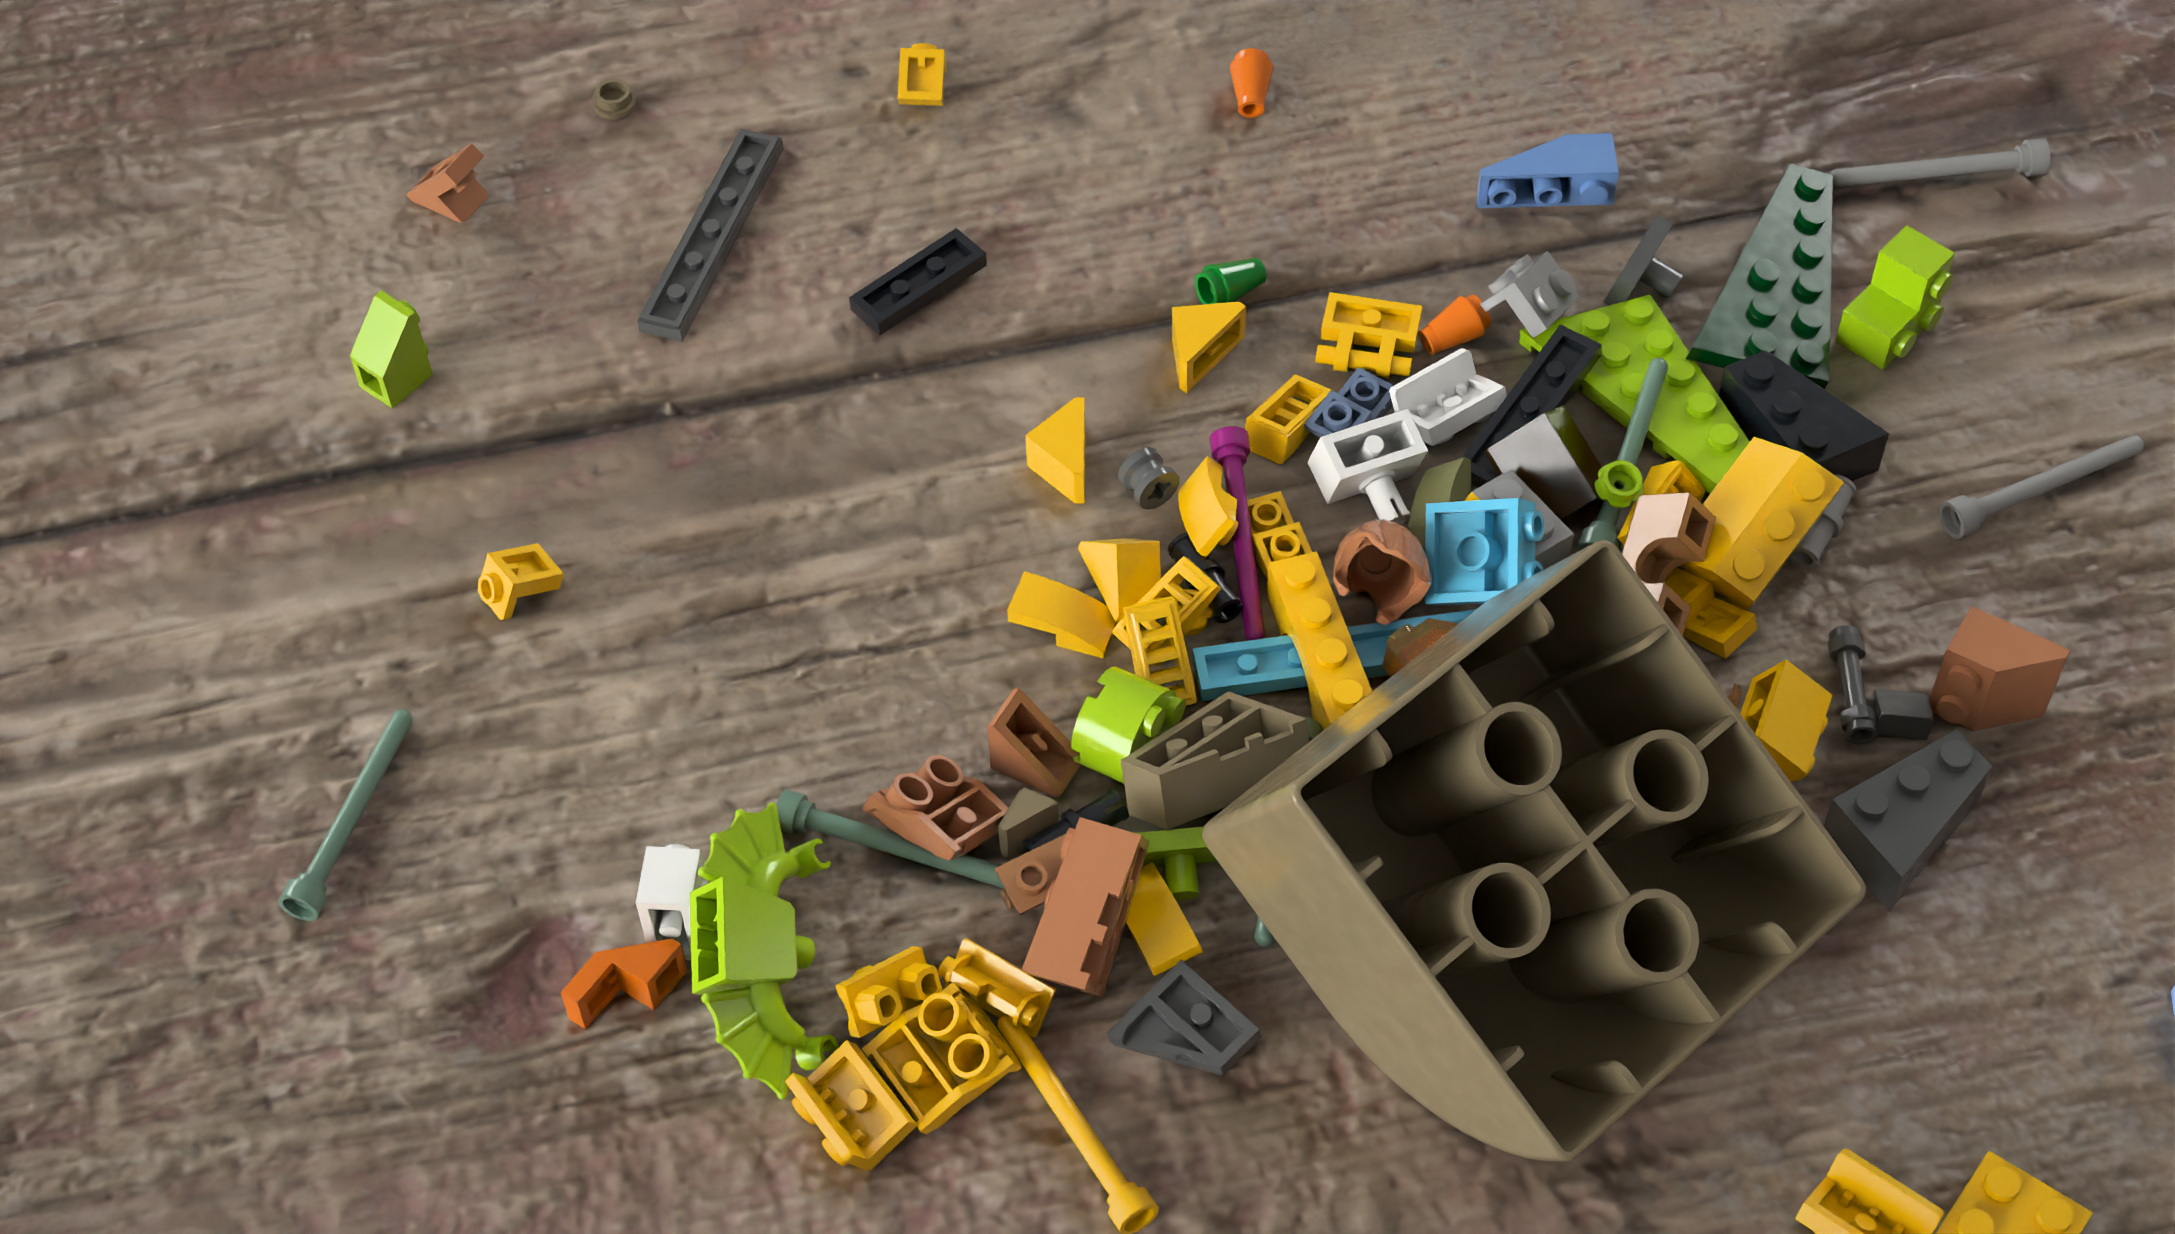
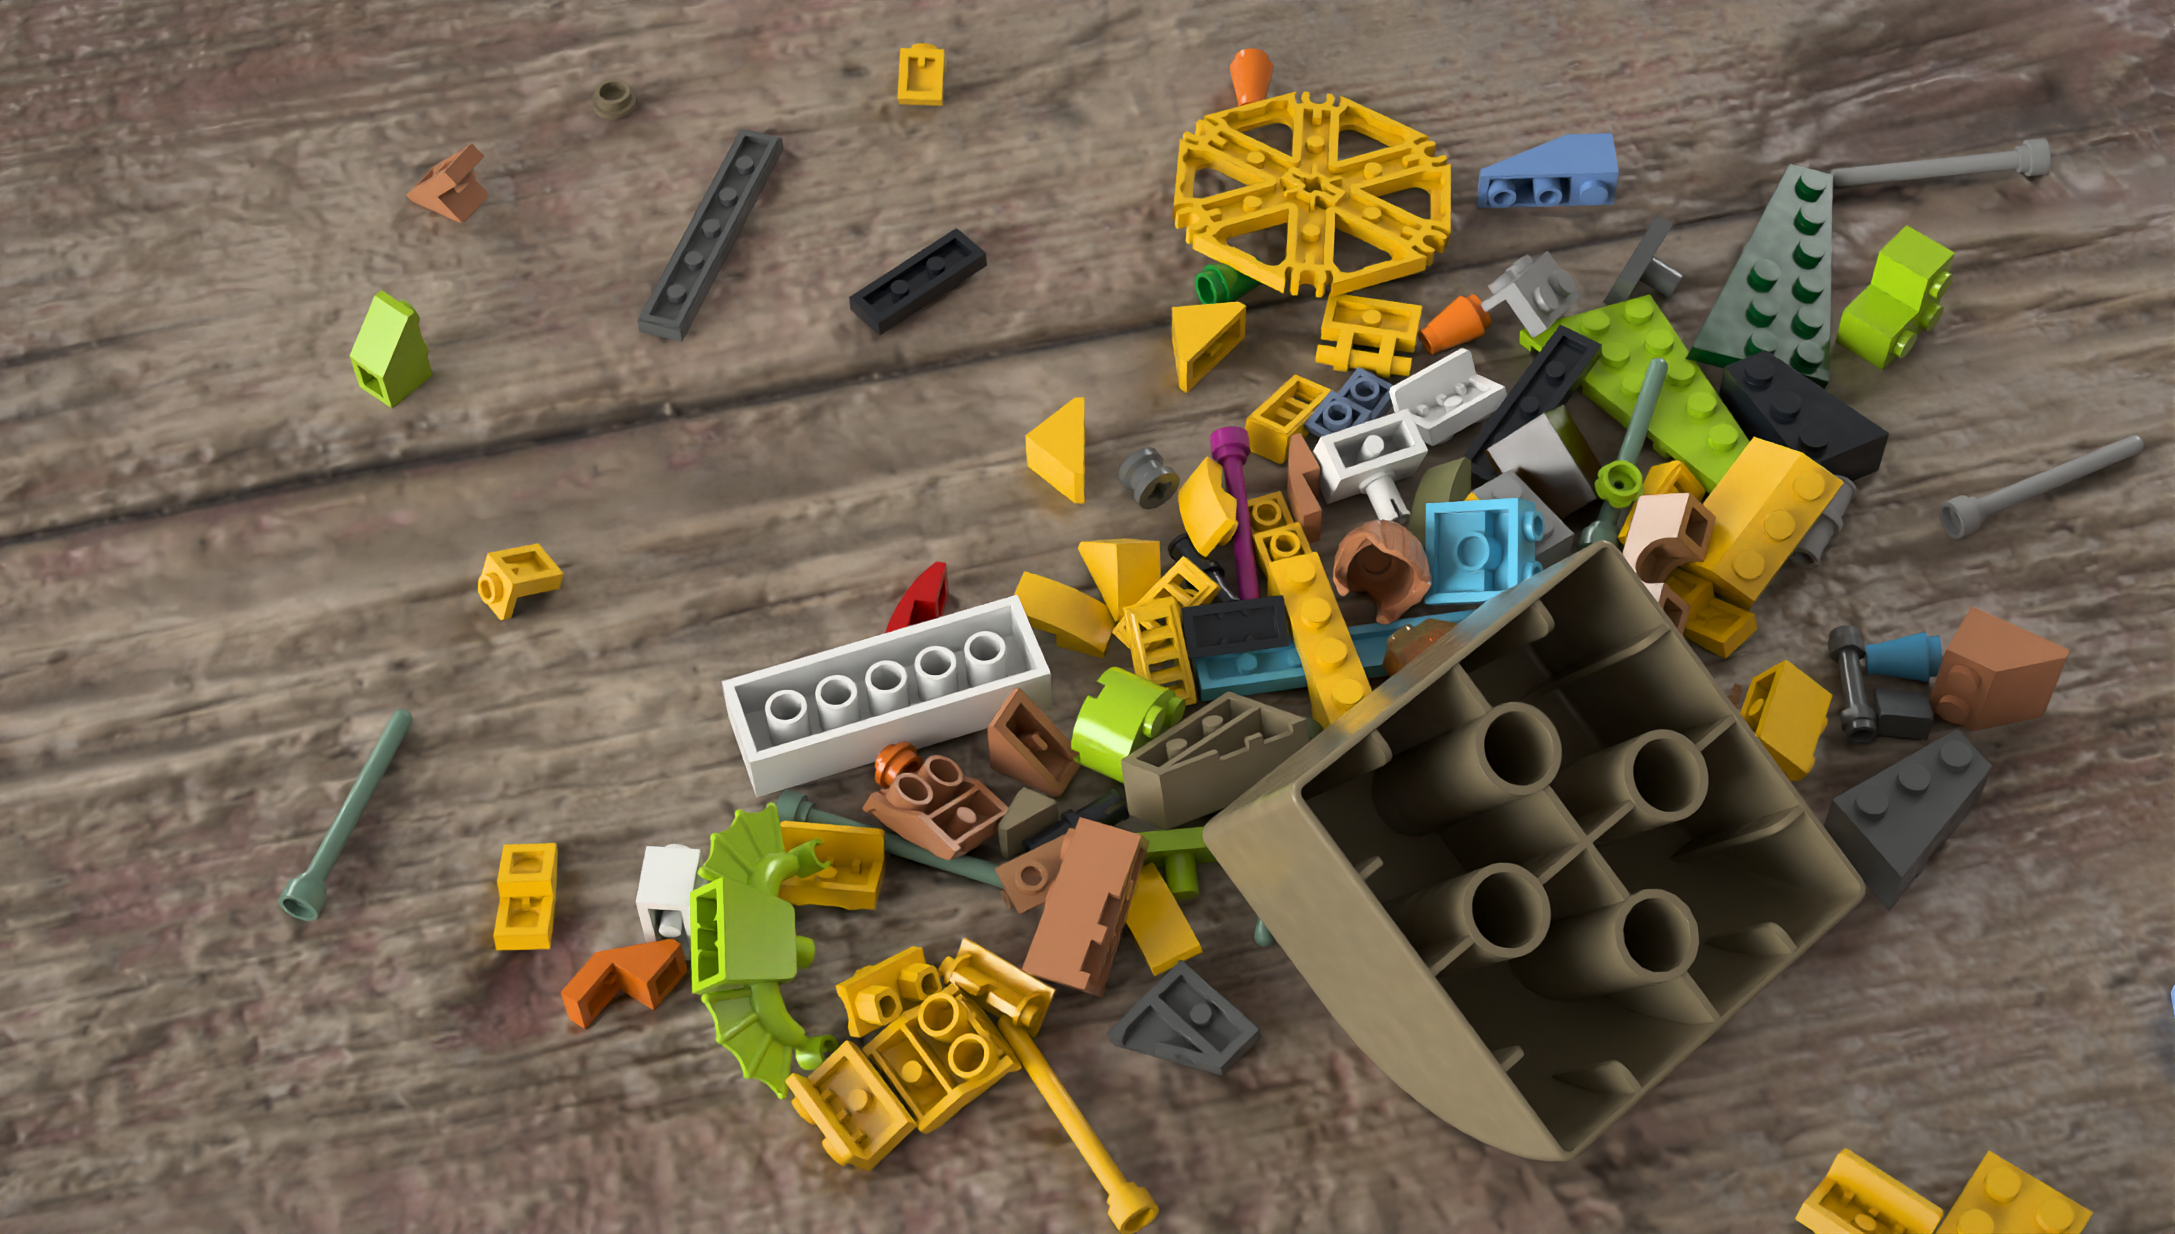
(526, 896): none -> yellow slope
(854, 870): none -> yellow bracket
(887, 689): none -> white brick
(894, 761): none -> orange plate
(923, 599): none -> red slope
(1234, 626): none -> black tile
(1304, 488): none -> nougat slope
(1313, 192): none -> yellow plate
(1906, 657): none -> dark azure cone

